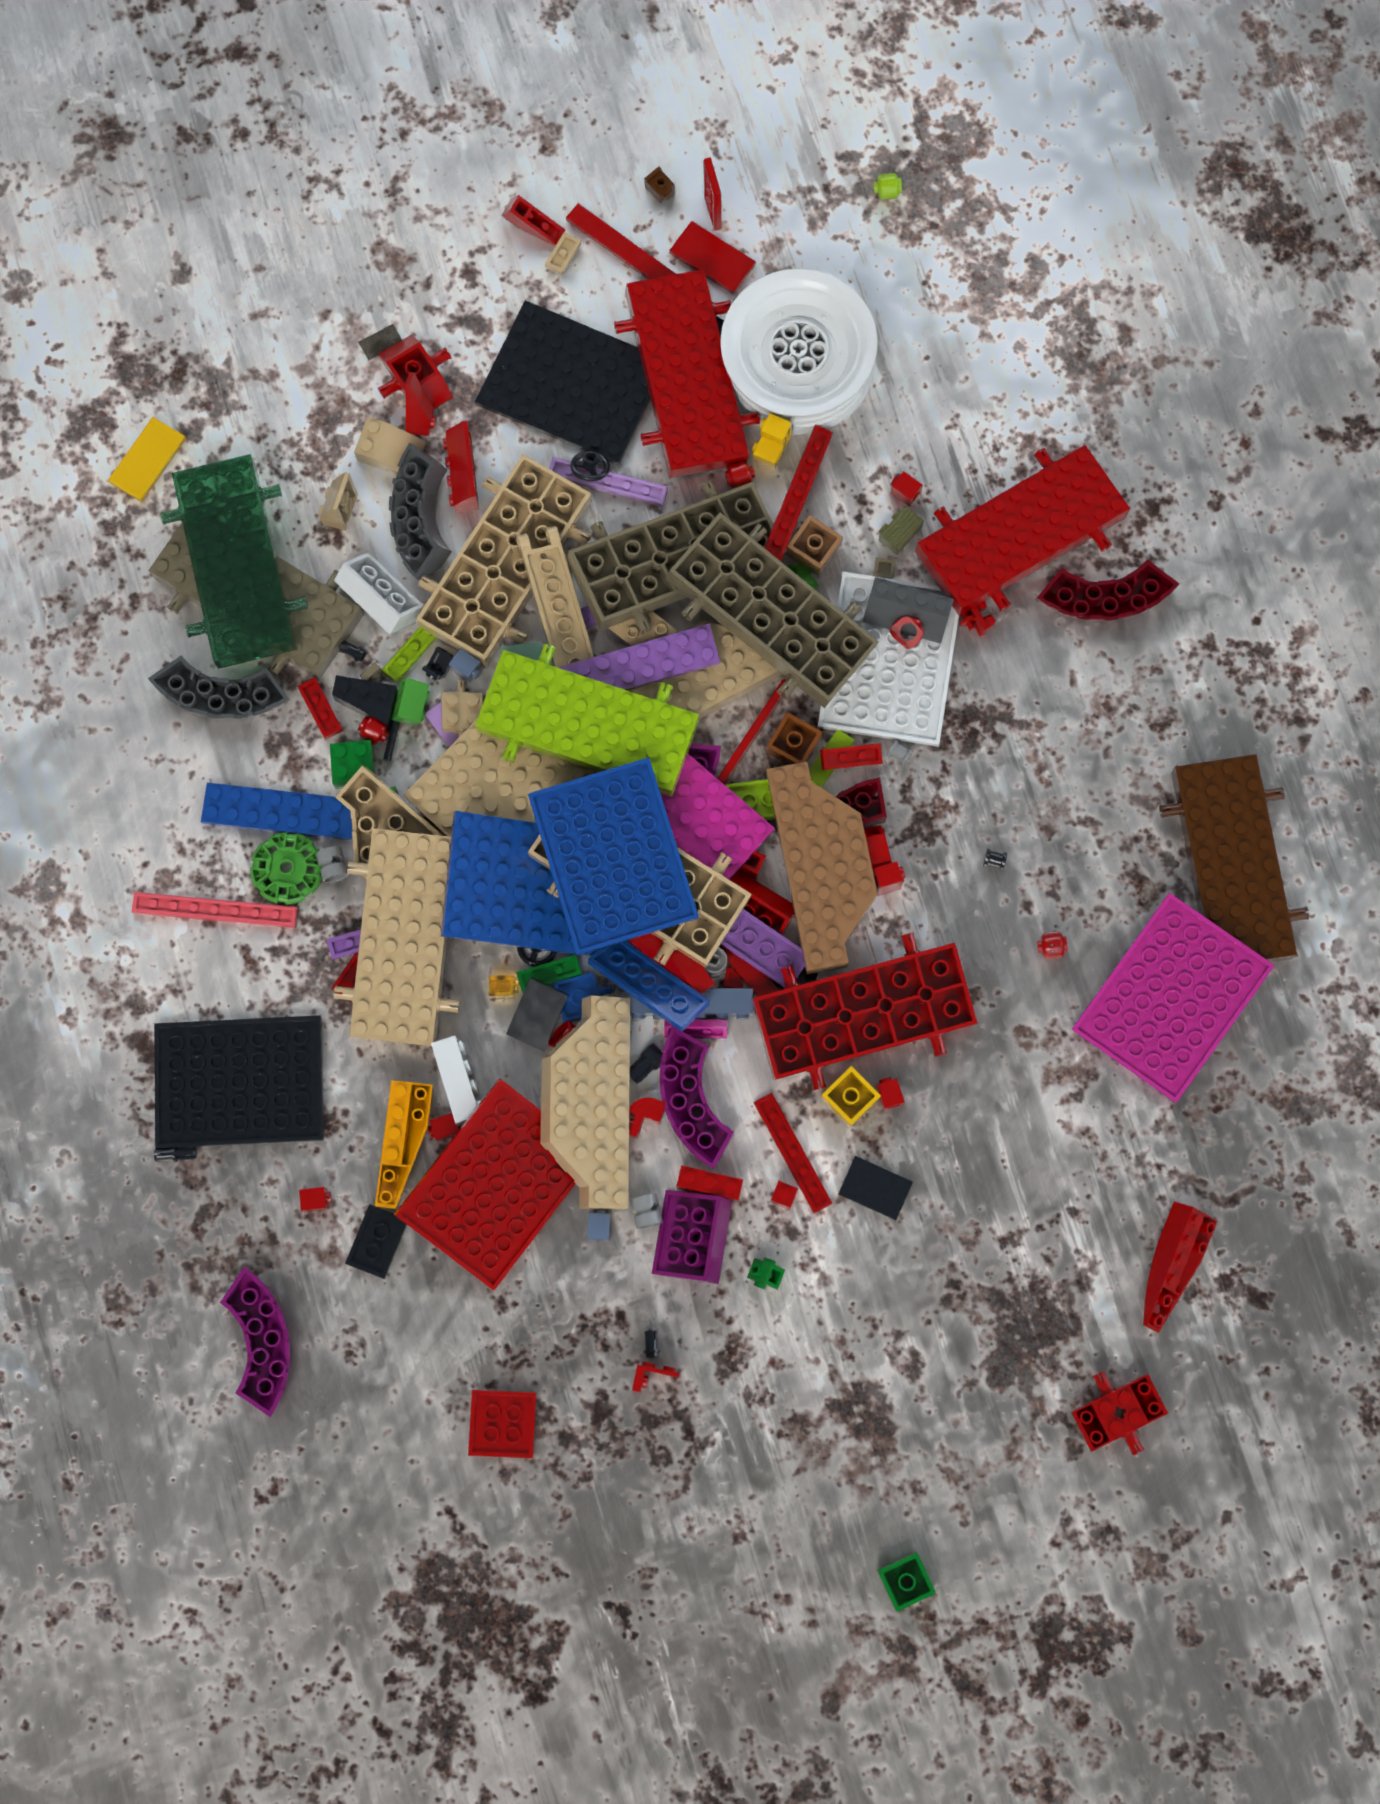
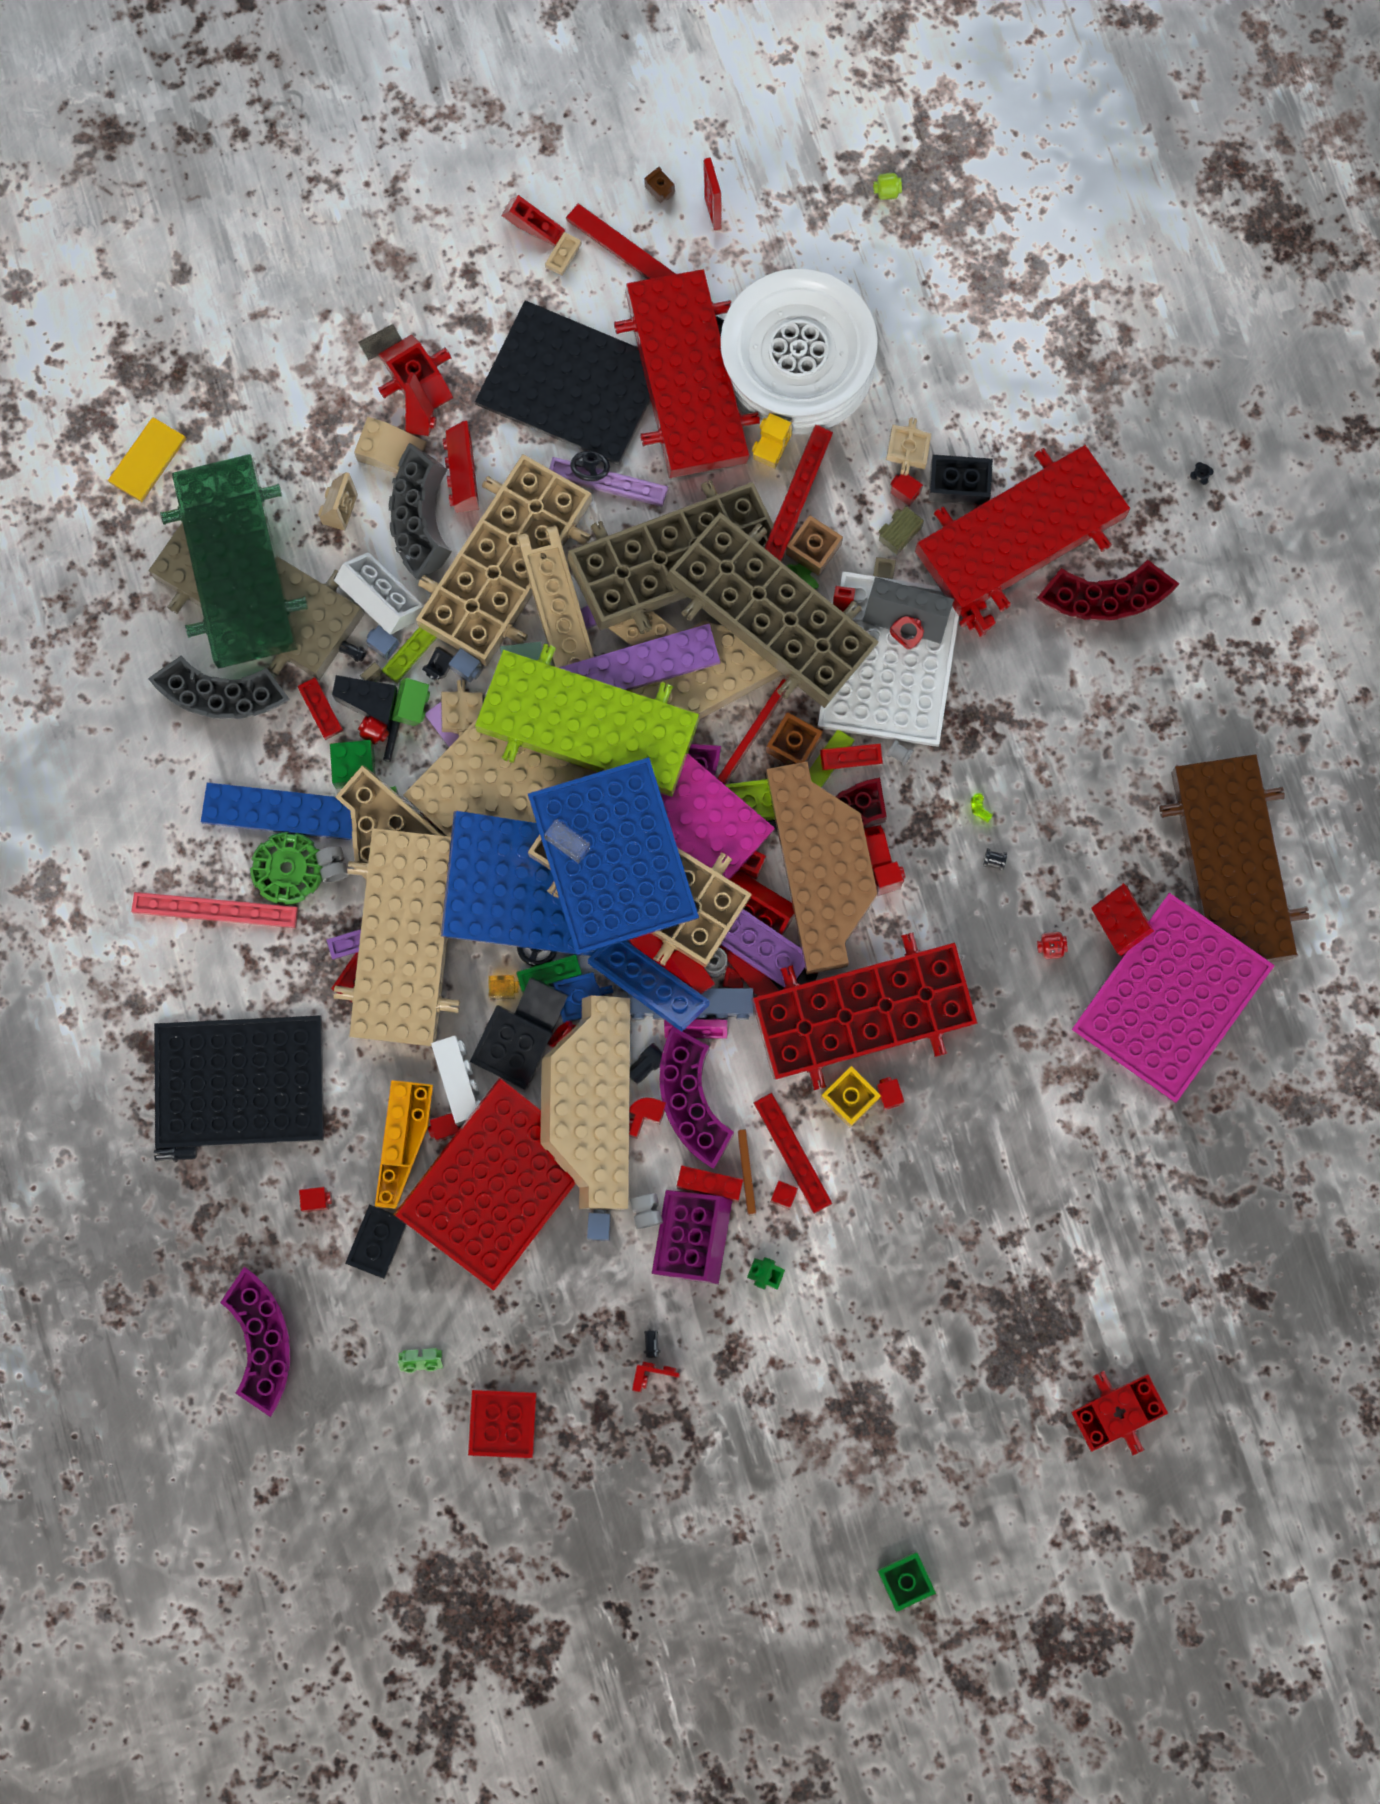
(382, 642): none -> sand blue brick
(430, 1360): none -> bright green hinge
(511, 1047): none -> black plate
(567, 841): none -> clear brick
(718, 259): red tile -> none
(739, 474): red head -> none
(746, 1171): none -> dark orange tile
(843, 597): none -> red panel
(875, 1188): black tile -> none
(908, 446): none -> tan plate
(960, 479): none -> black brick
(977, 808): none -> clear neon green arm
(1122, 919): none -> red plate
(1175, 1261): red wedge -> none
(1200, 467): none -> black plate

